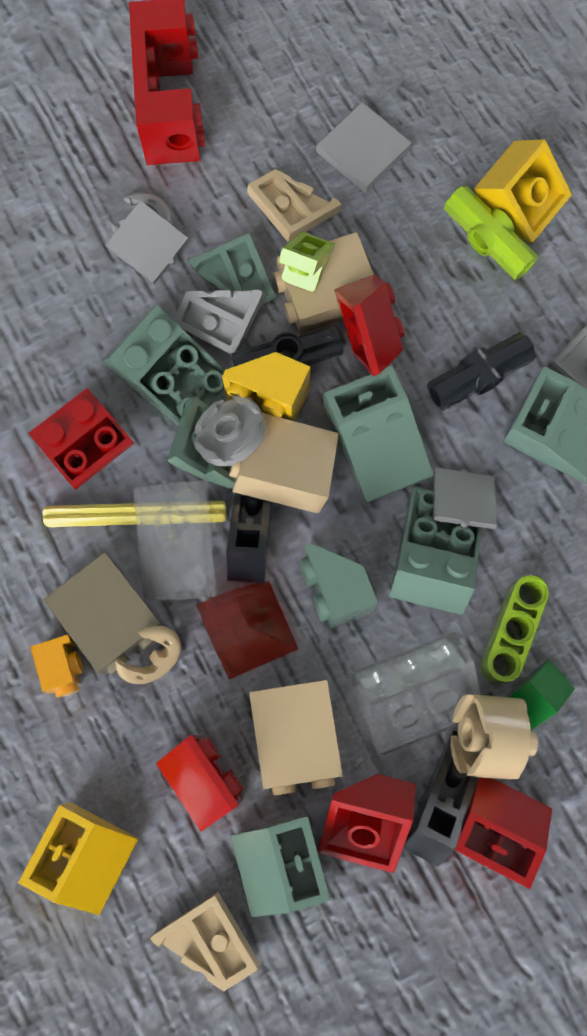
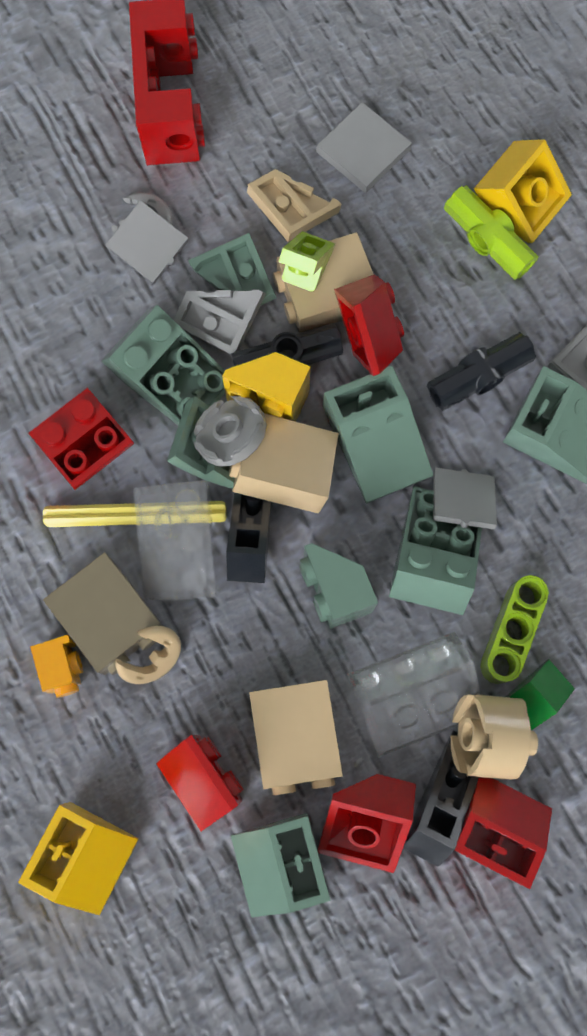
(210, 943): tan wing -> none
(247, 628): clear red slope -> none

